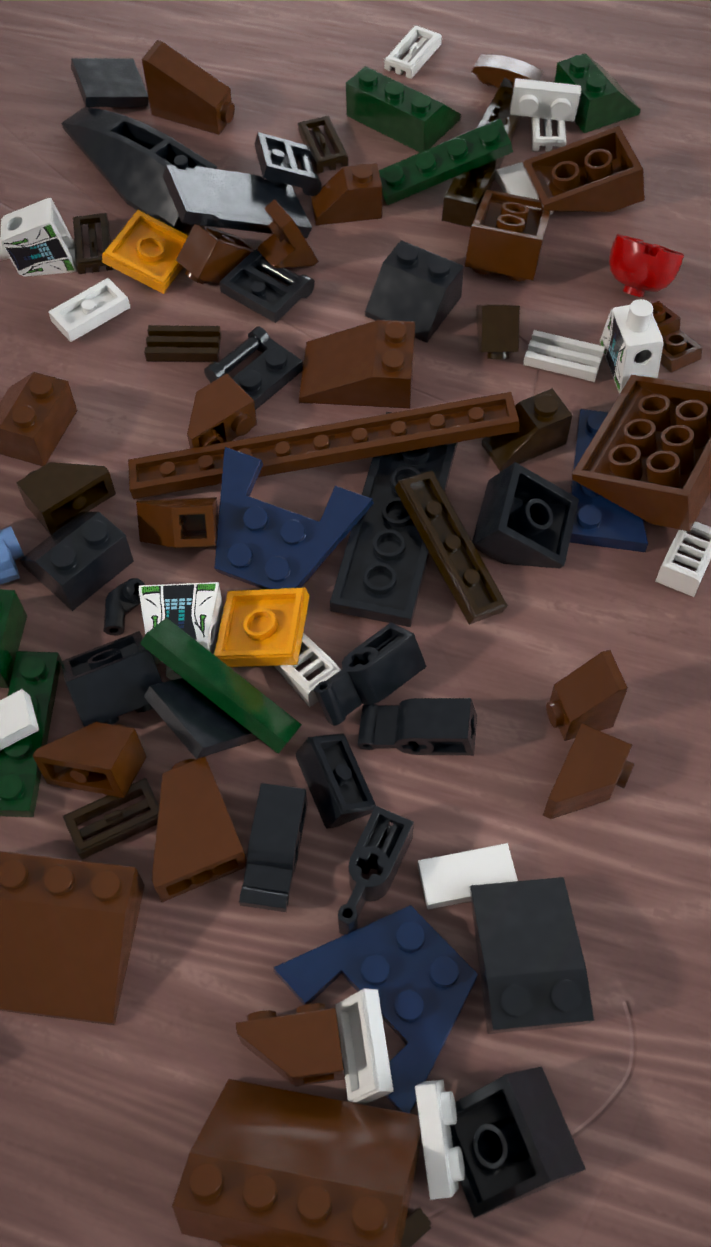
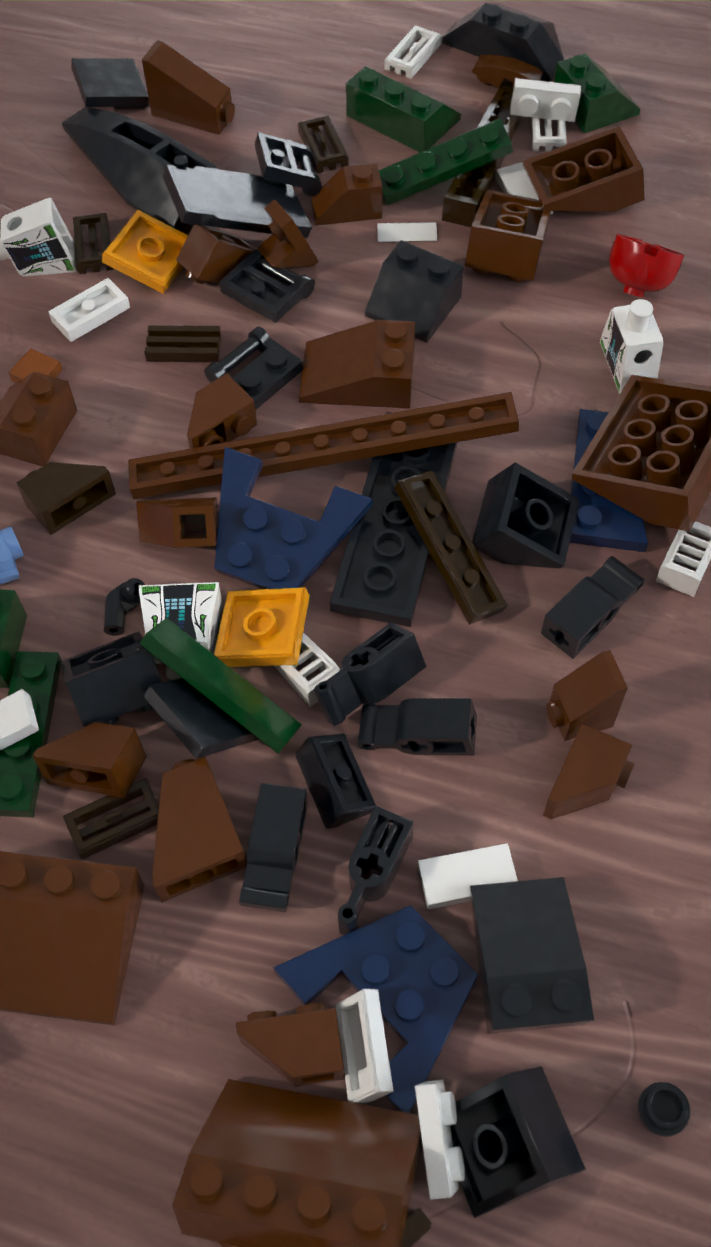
(35, 362): none -> dark orange tile
(79, 558): black slope -> none
(406, 232): none -> white sticker
(498, 330): dark brown slope -> none
(508, 33): none -> black wedge
(542, 428): dark brown slope -> none
(565, 351): white tile -> none
(590, 606): none -> black piece
(663, 1109): none -> black plate
(677, 347): reddish brown slope -> none

